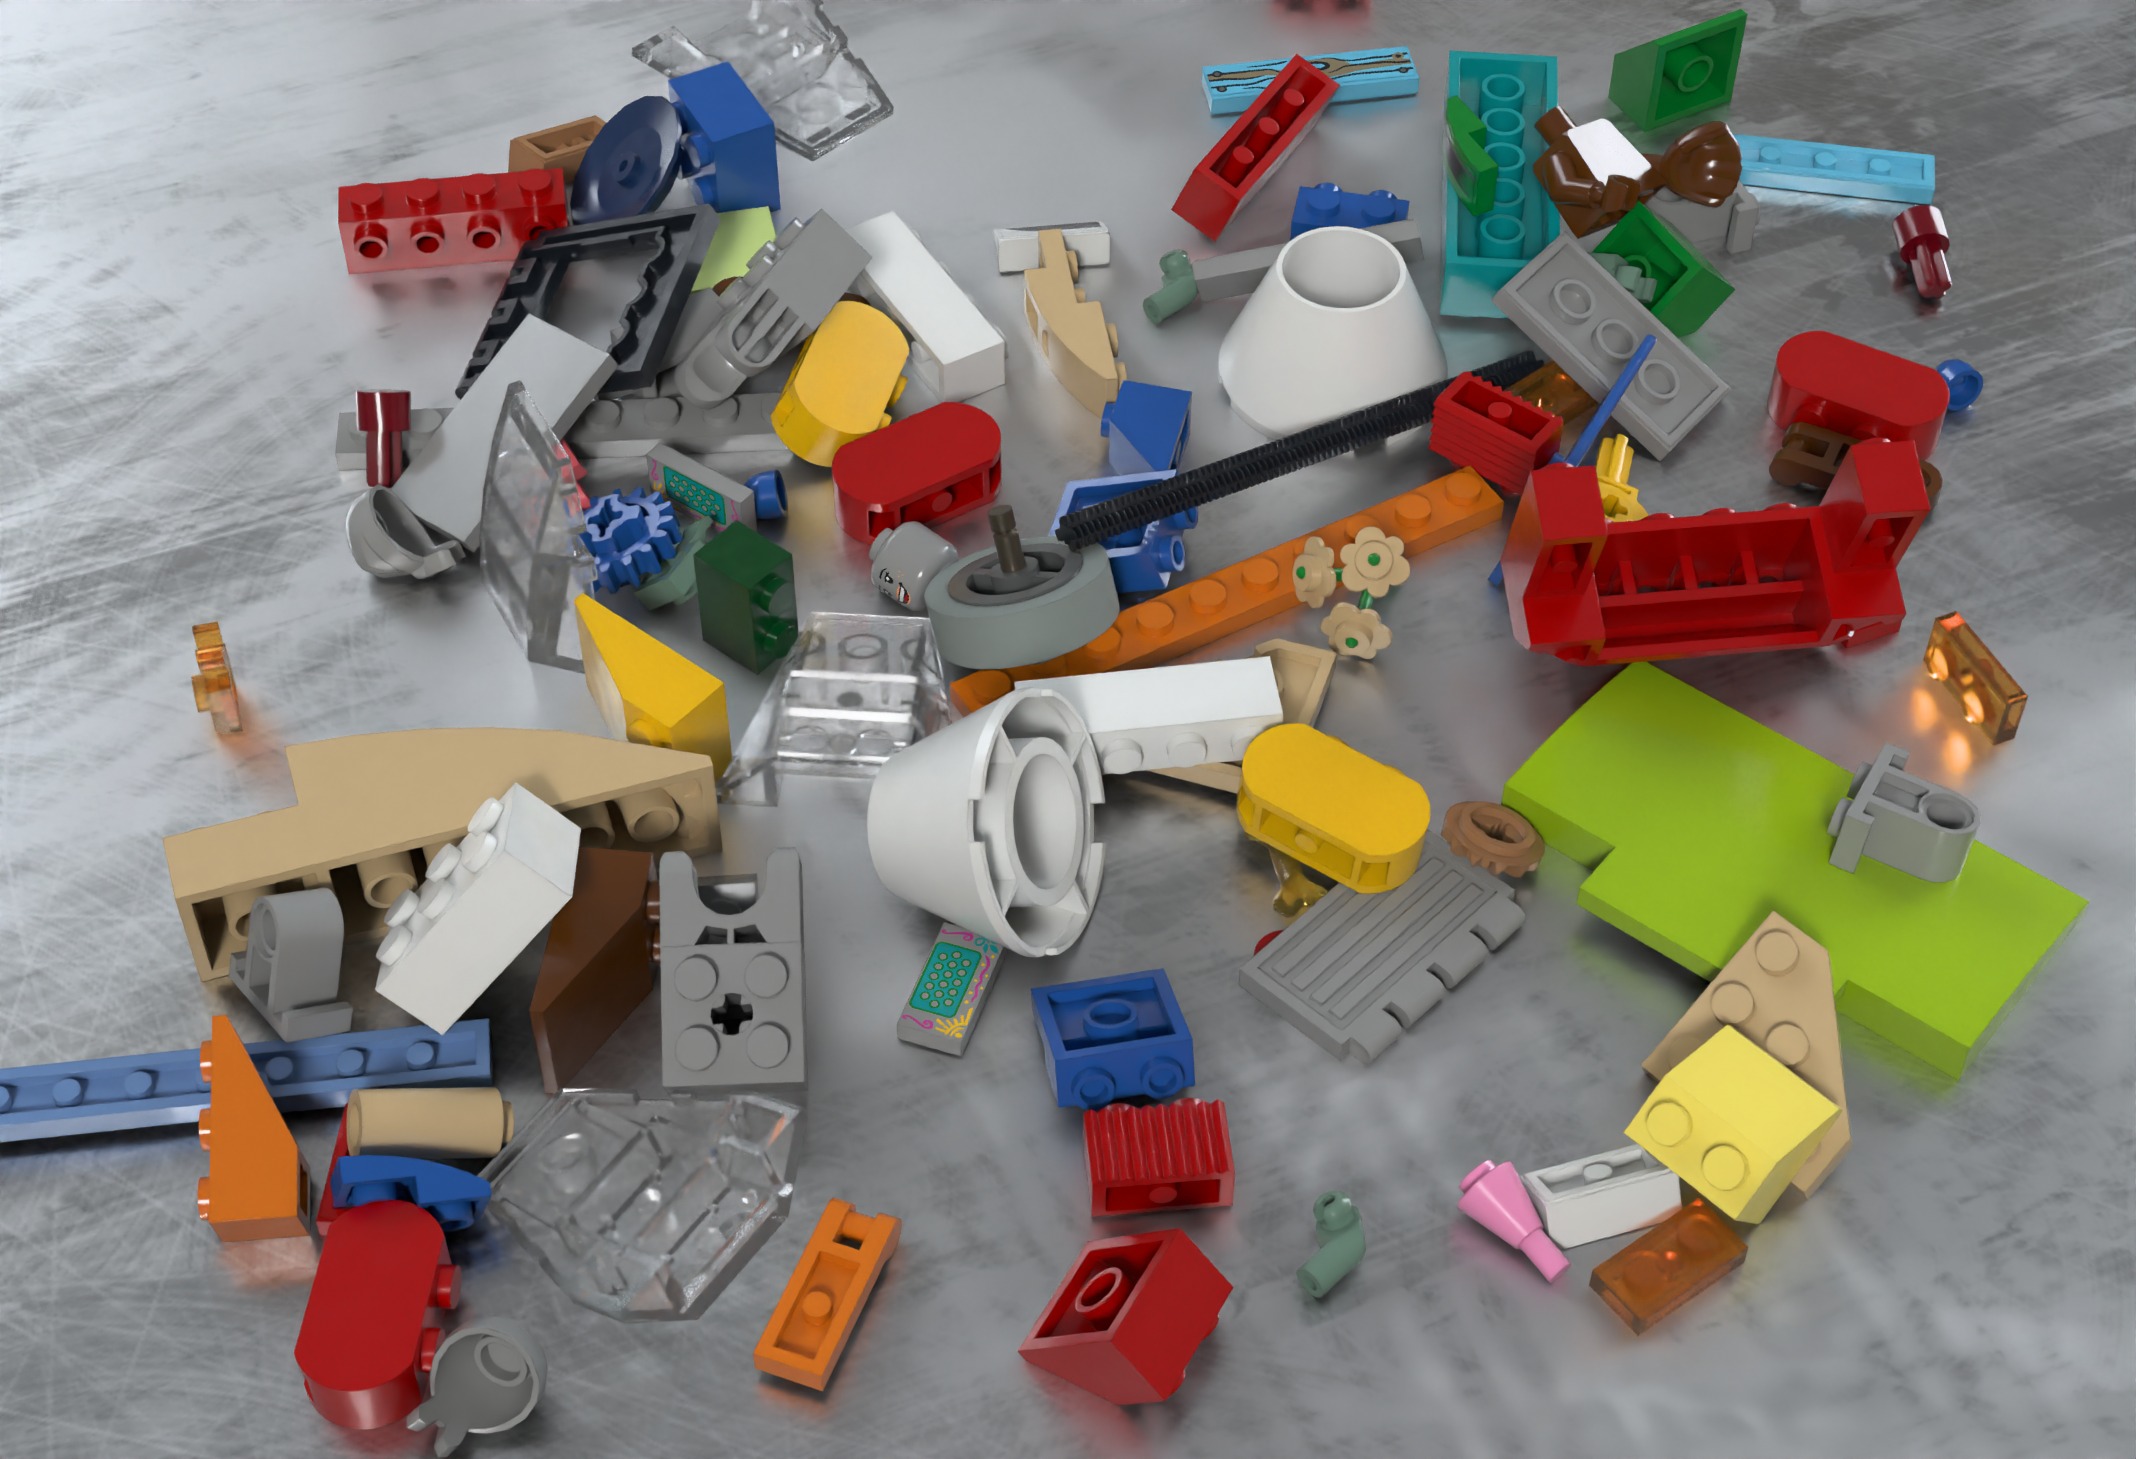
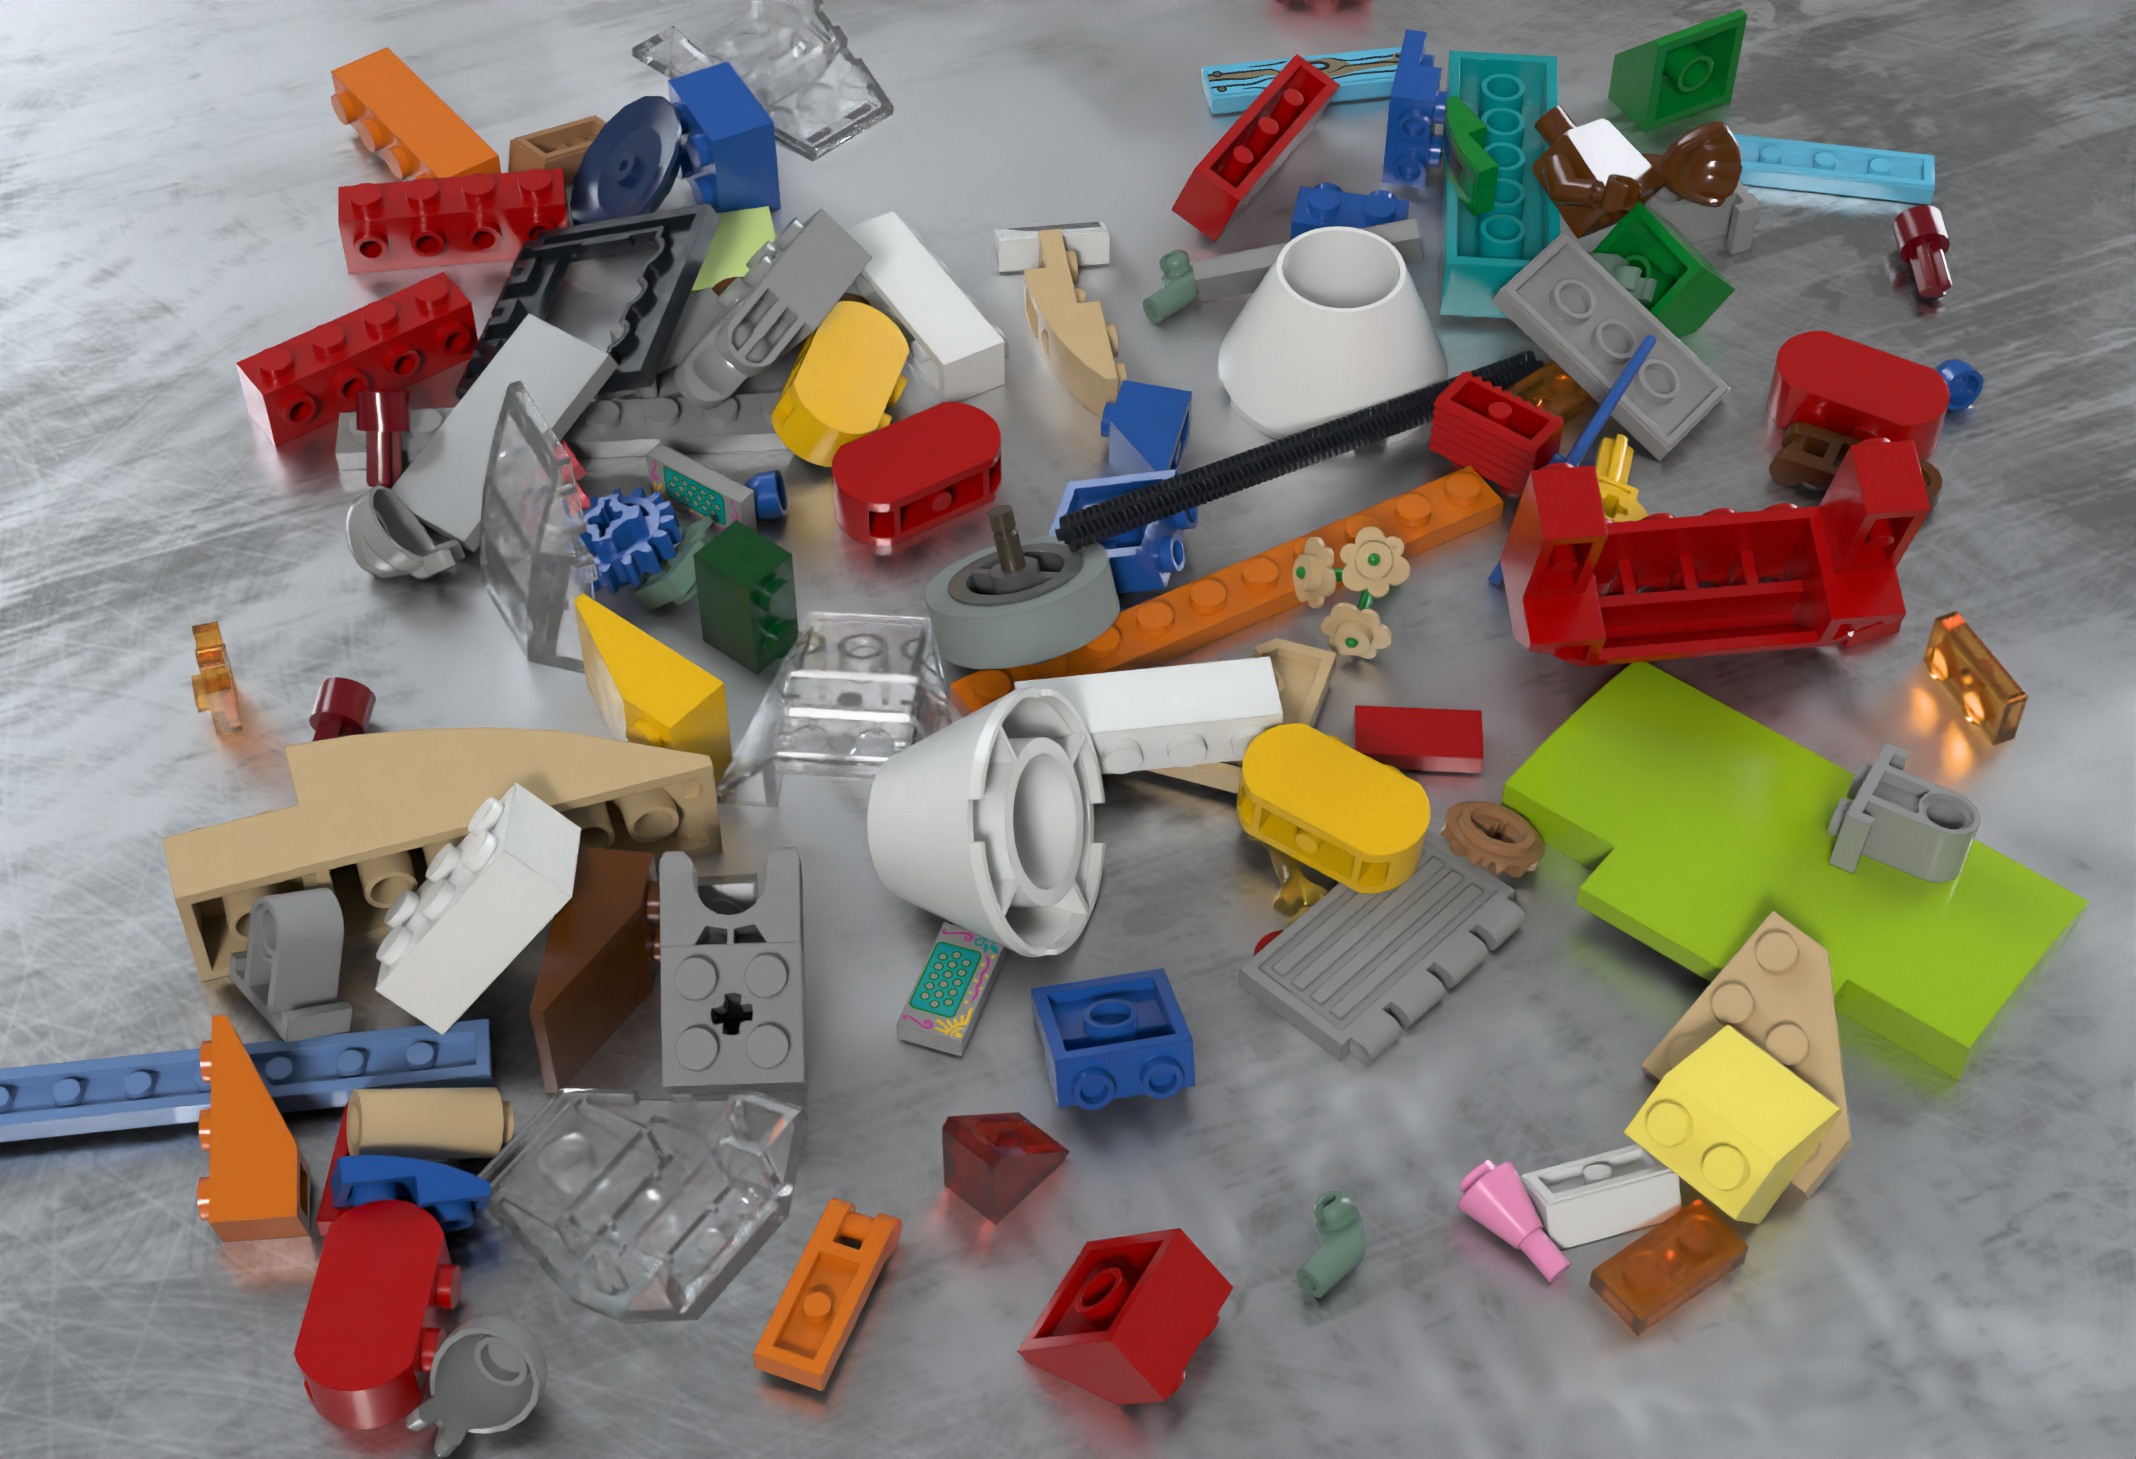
(341, 709): none -> dark red piece
(374, 347): none -> red brick
(407, 121): none -> orange brick
(908, 562): light grey head -> none
(997, 1160): none -> clear red slope
(1158, 1157): red brick -> none
(1412, 116): none -> blue plate
(1420, 738): none -> red tile

